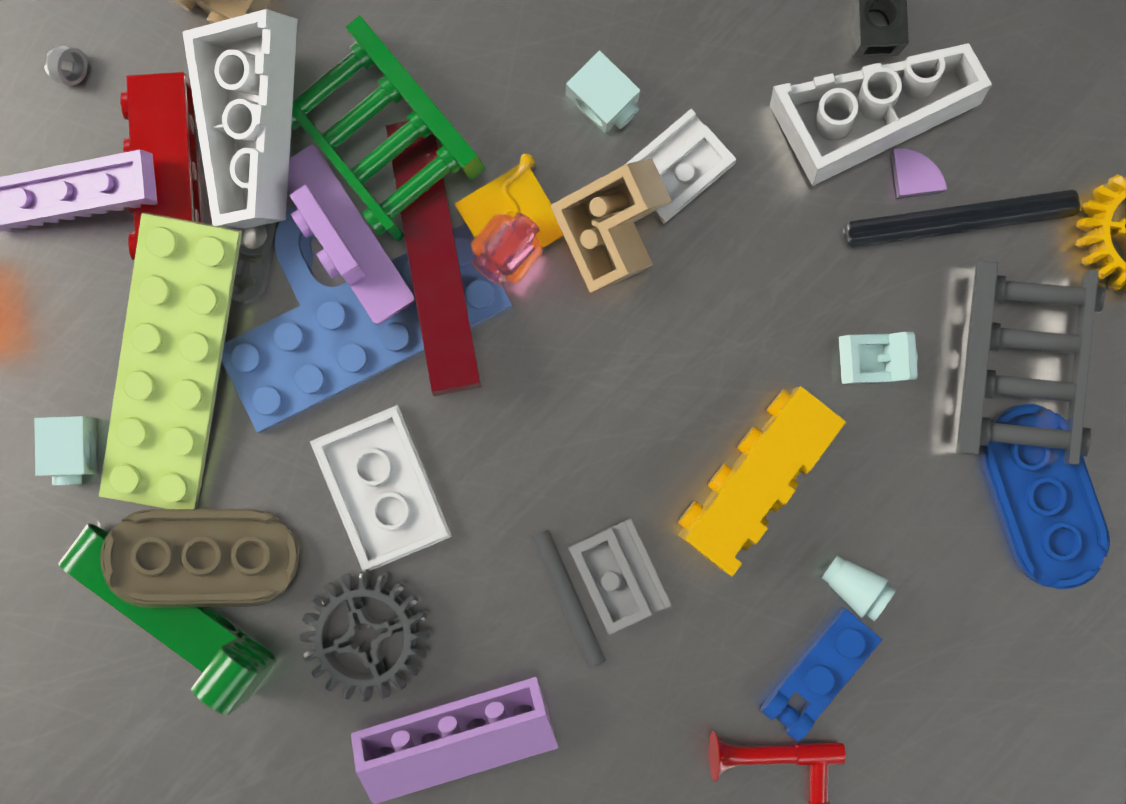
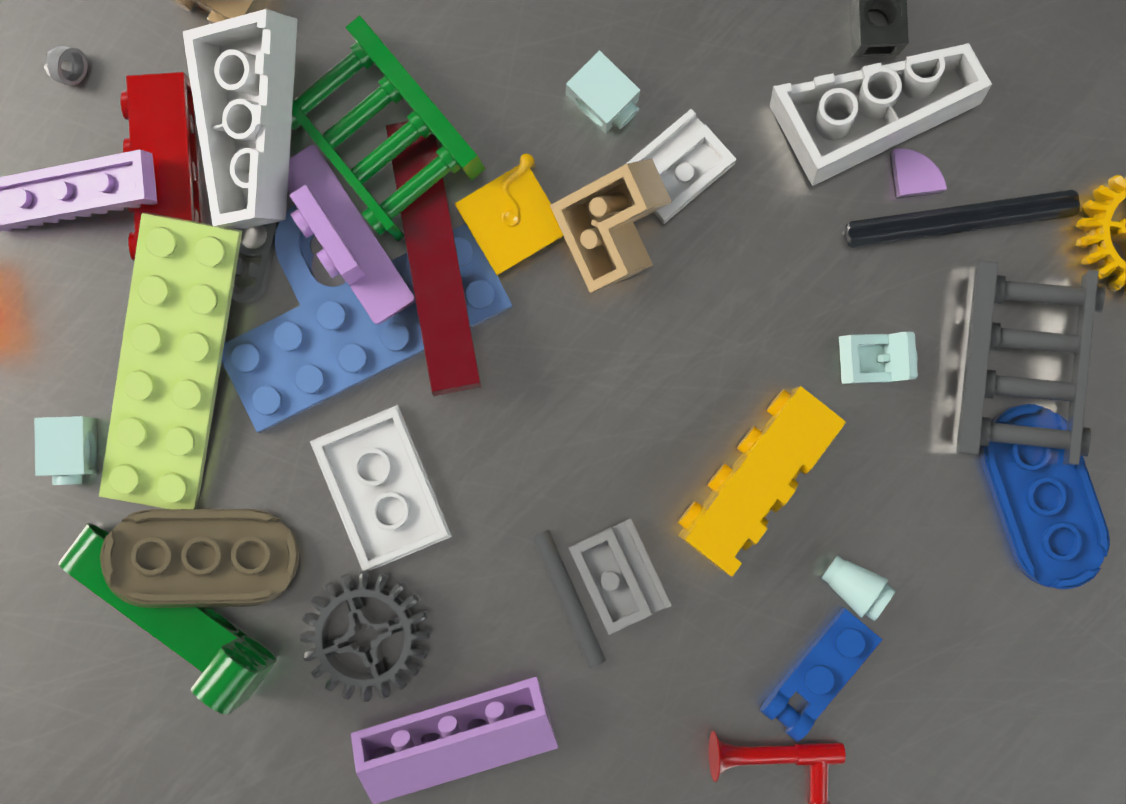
(506, 248): head -> none

